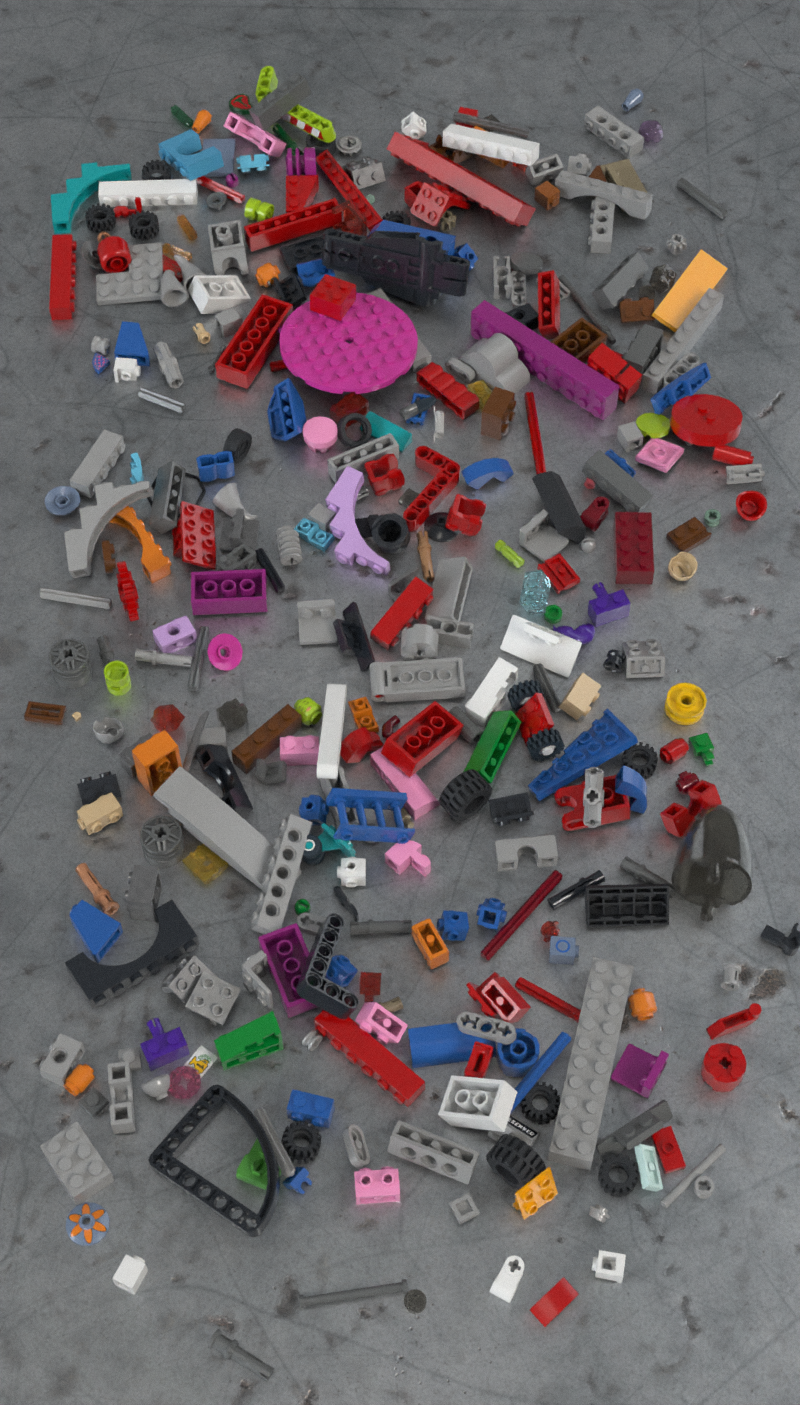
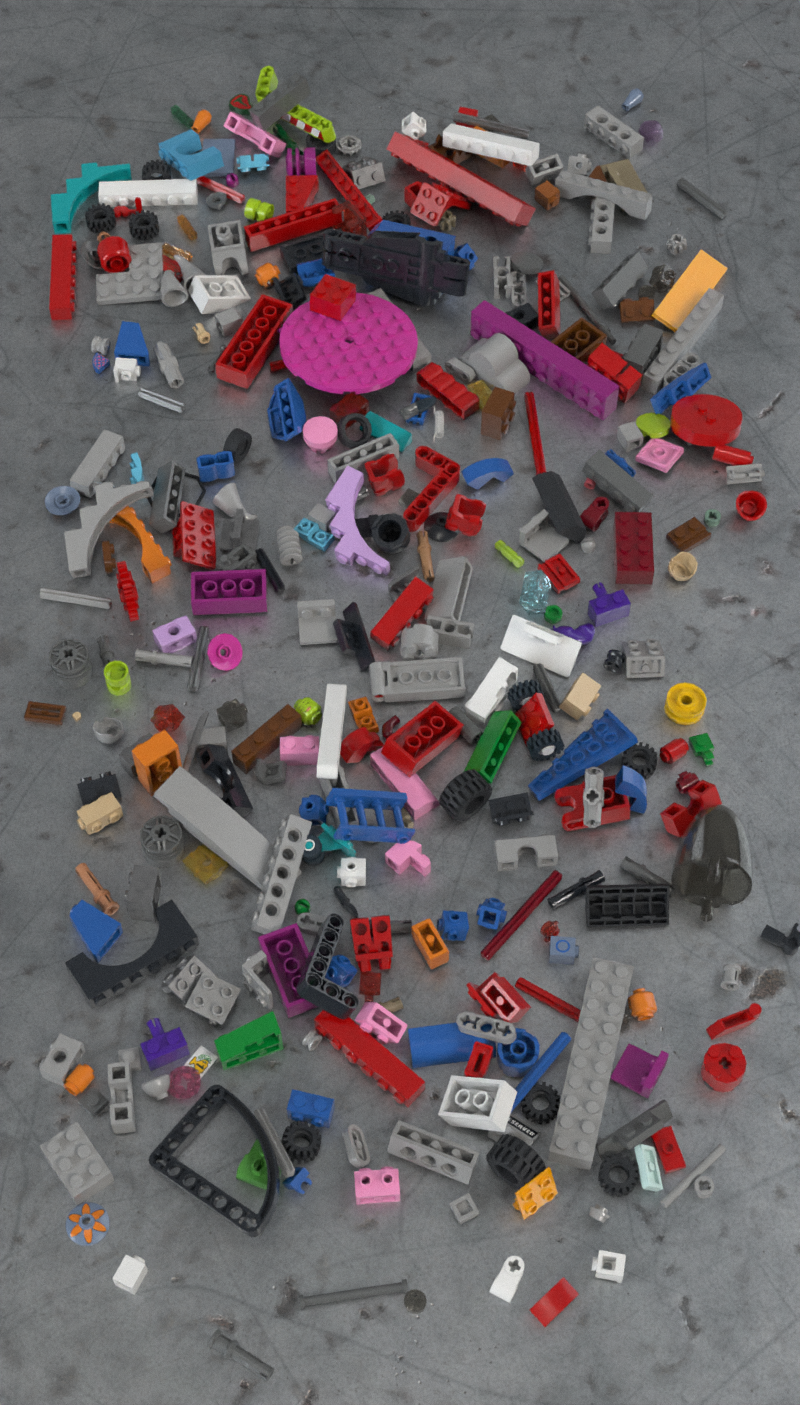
(375, 947): none -> red hips

